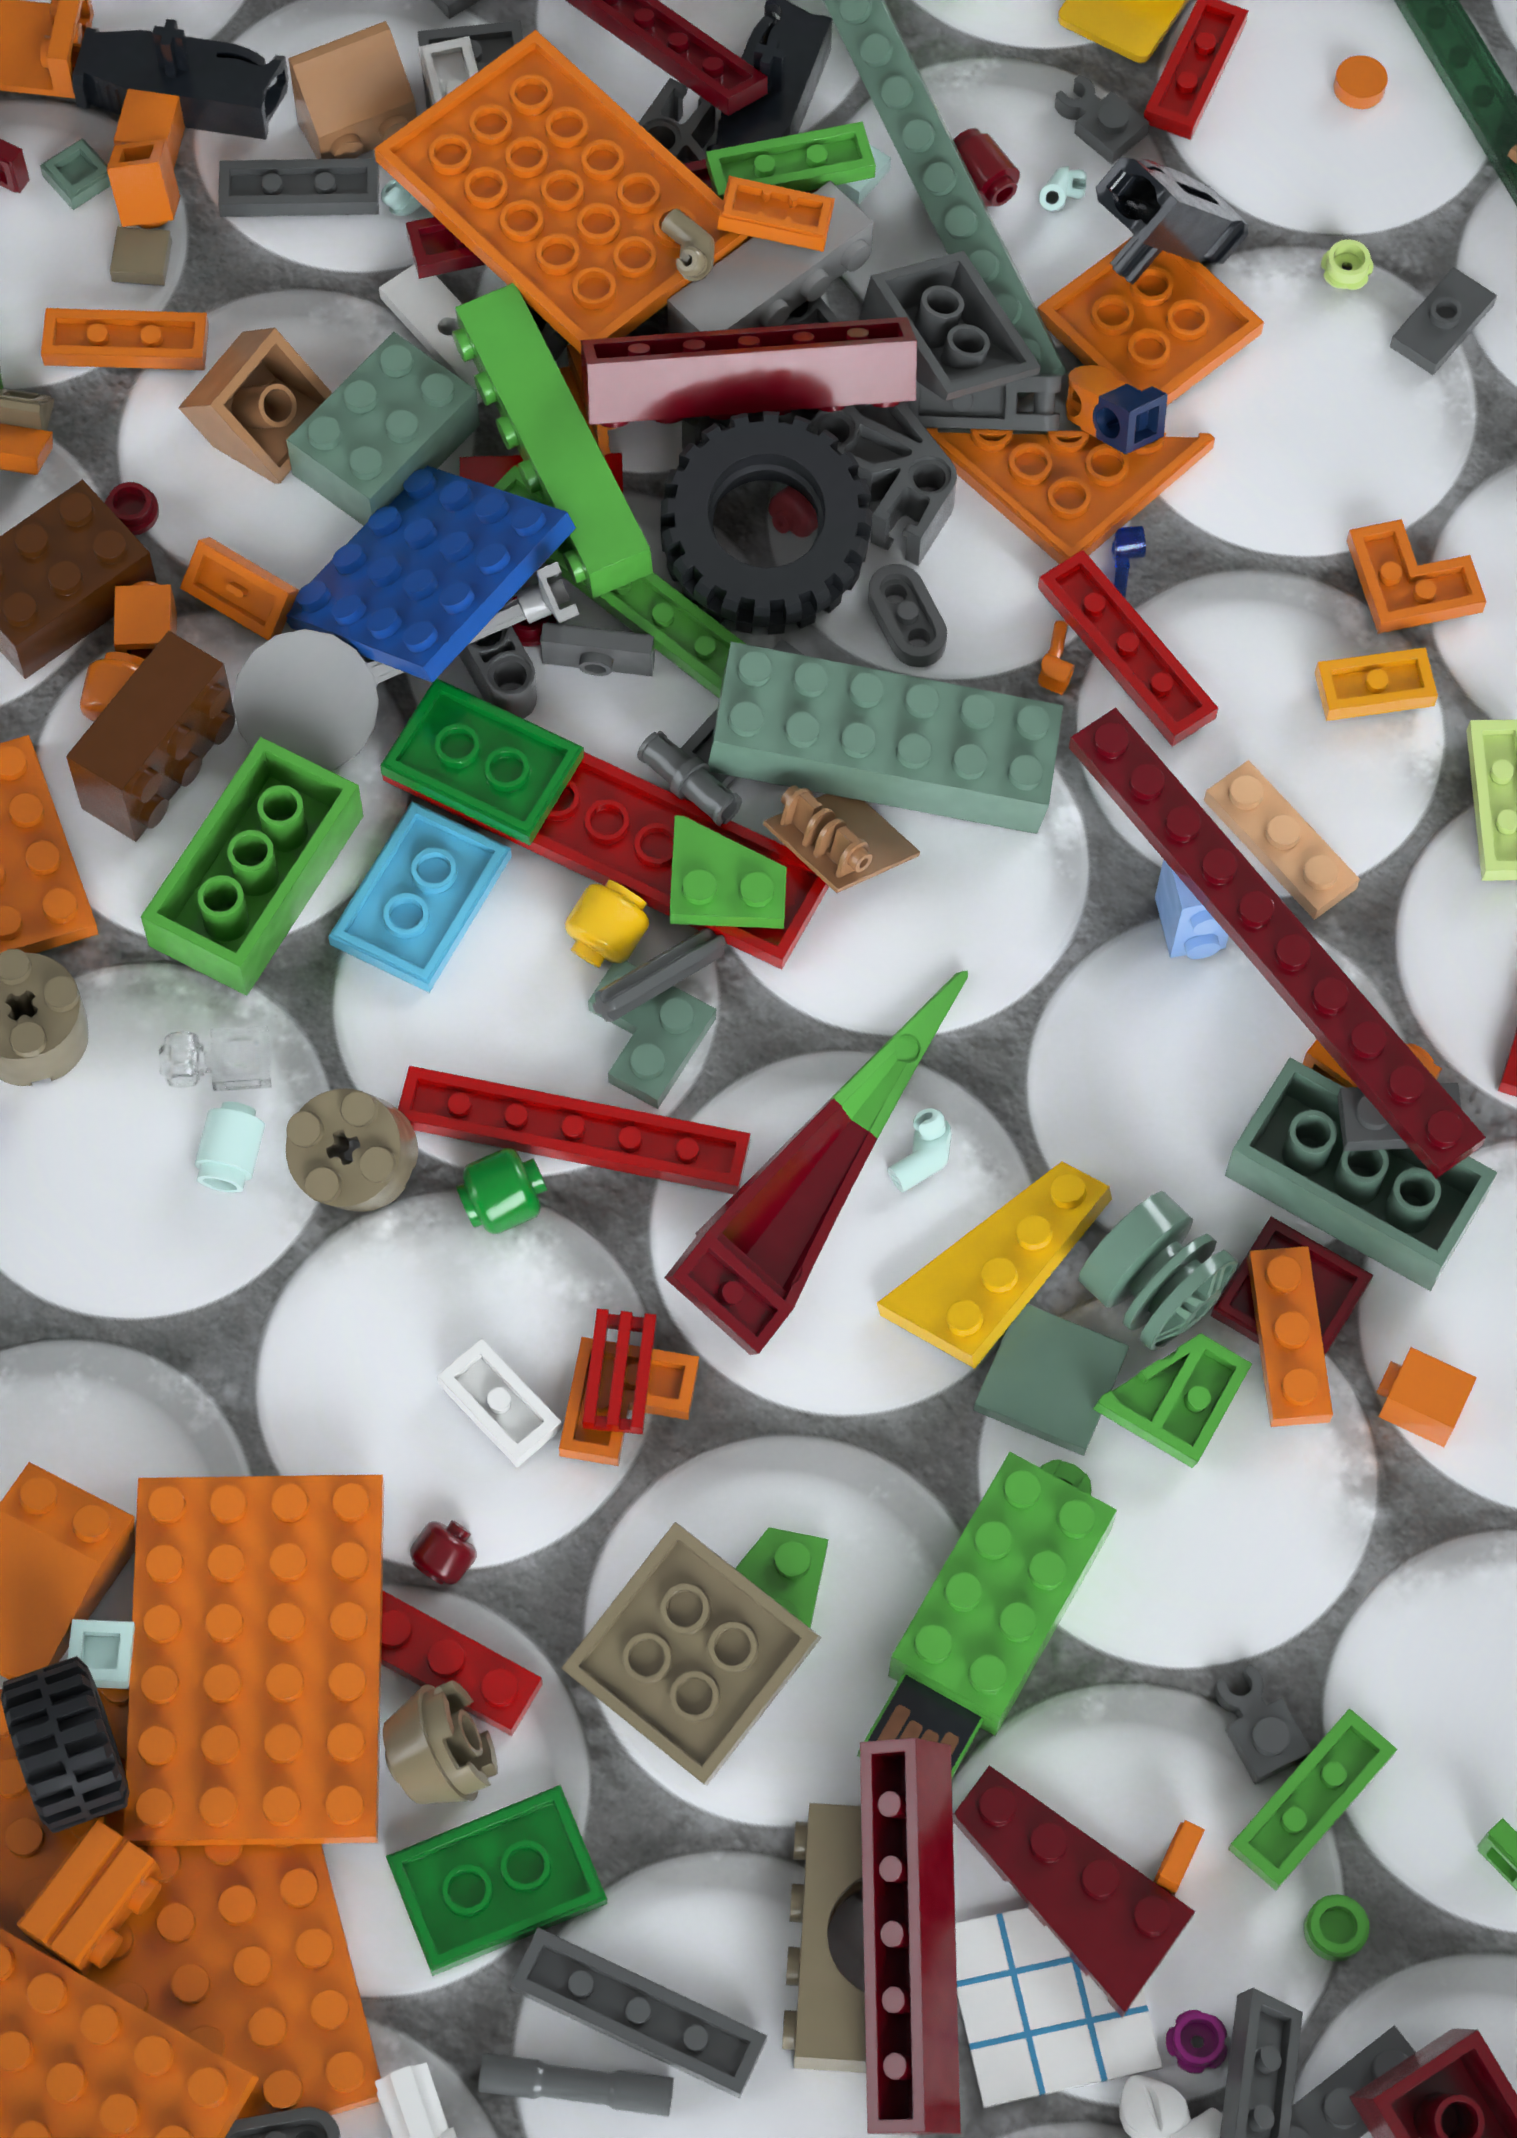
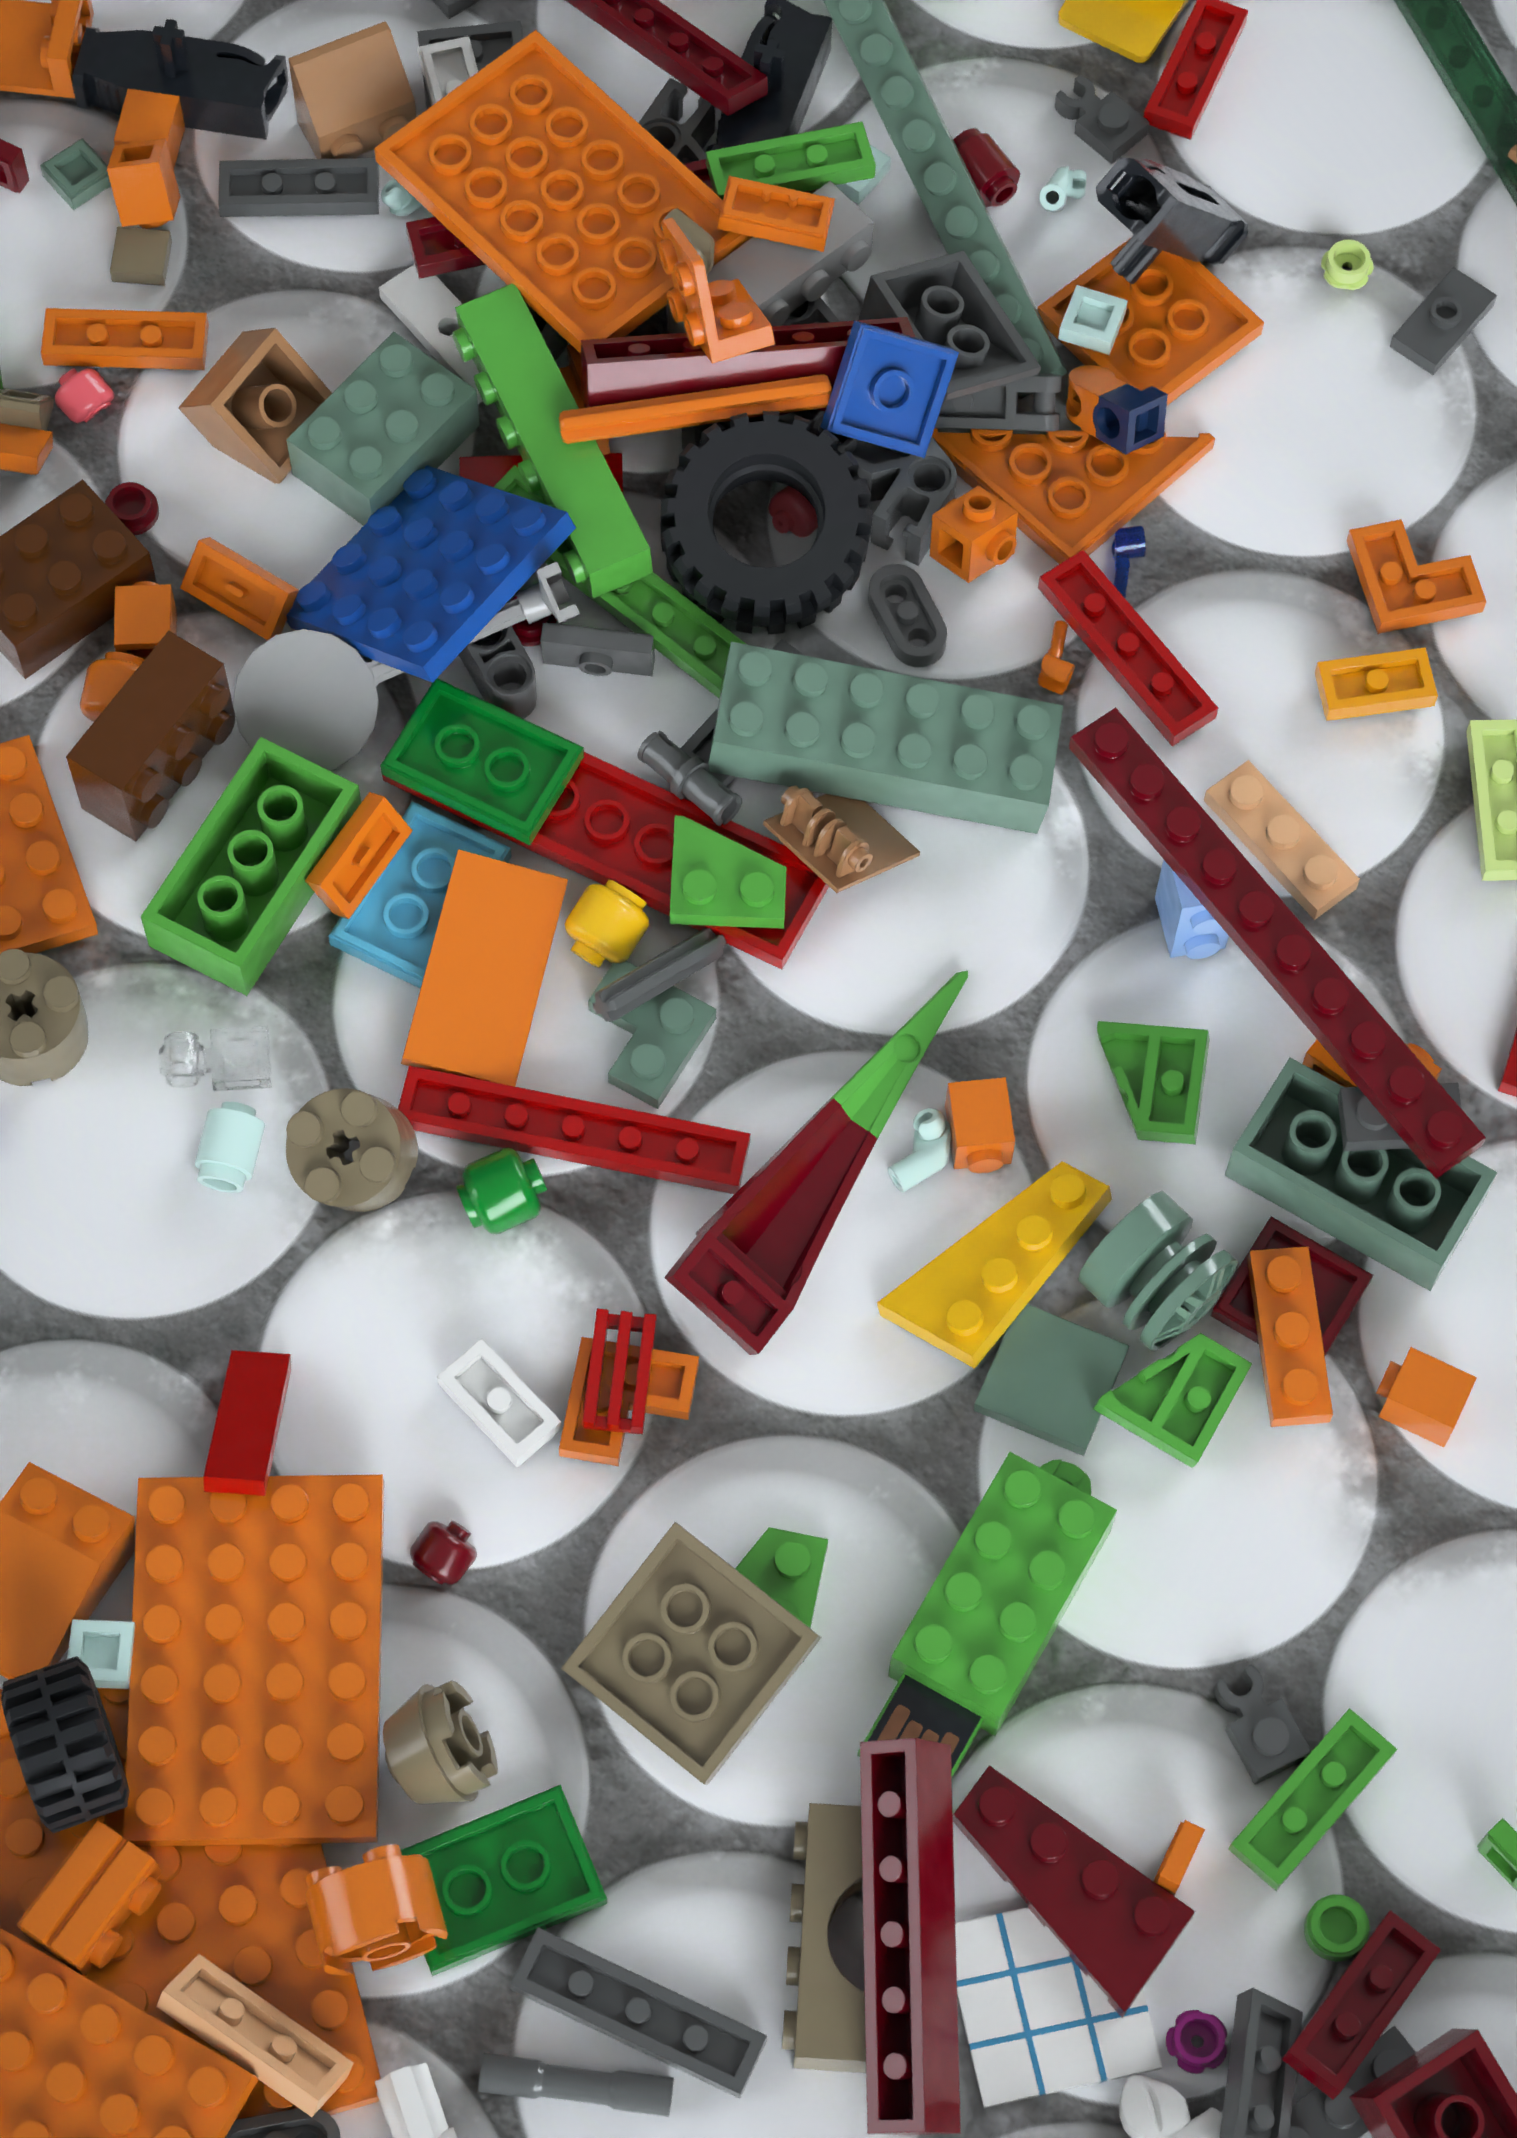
(83, 394): none -> coral piece
(247, 1423): none -> red tile
(255, 2035): none -> light nougat plate
(358, 855): none -> orange plate
(375, 1910): none -> orange brick
(436, 1654): red plate -> none
(485, 969): none -> orange tile
(693, 409): none -> orange axle
(716, 313): none -> orange bracket
(889, 389): none -> blue tile
(973, 533): none -> orange brick
(980, 1124): none -> orange brick
(1092, 320): none -> light aqua plate
(1158, 1077): none -> bright green wing
(1360, 82): orange tile -> none
(1361, 2005): none -> dark red plate

